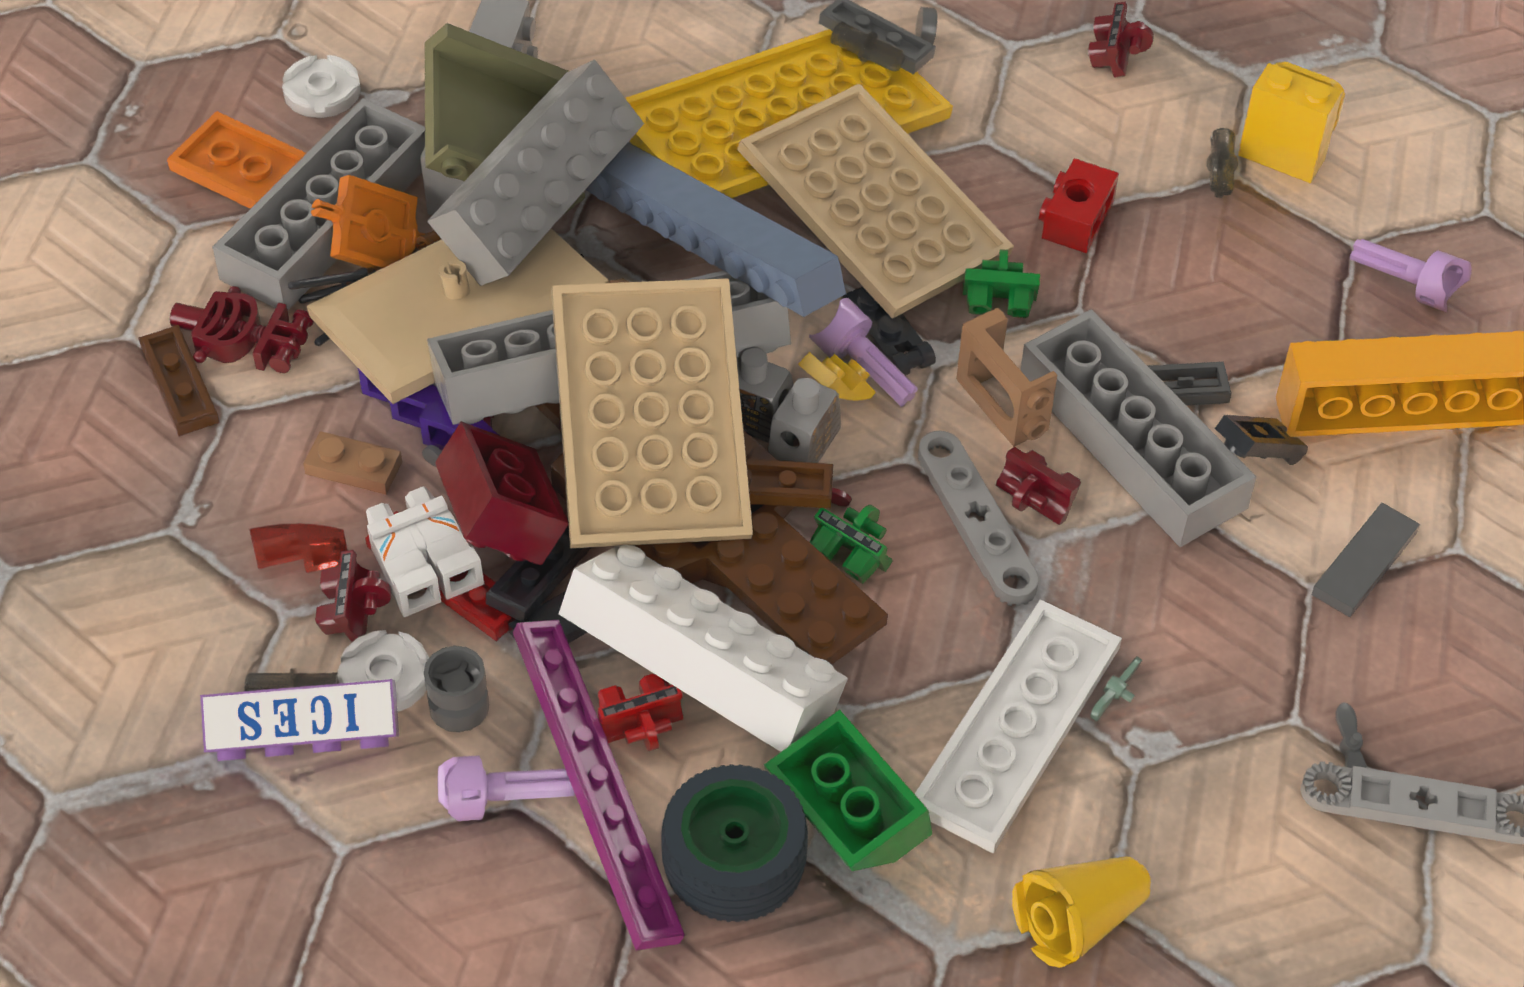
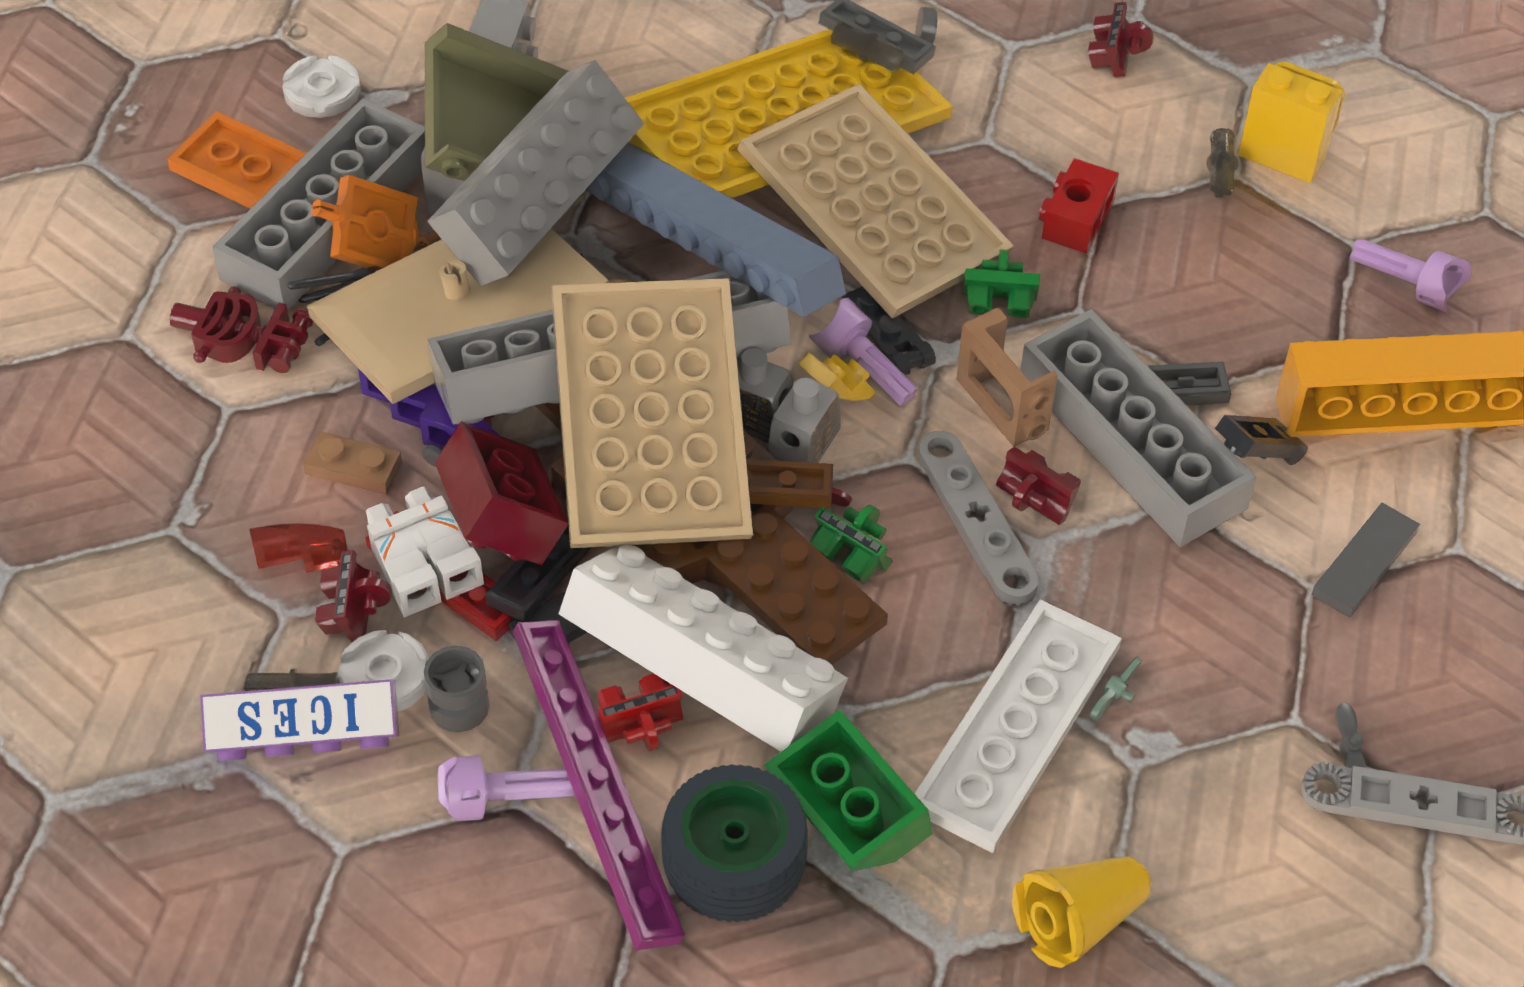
(178, 380): reddish brown tile -> none

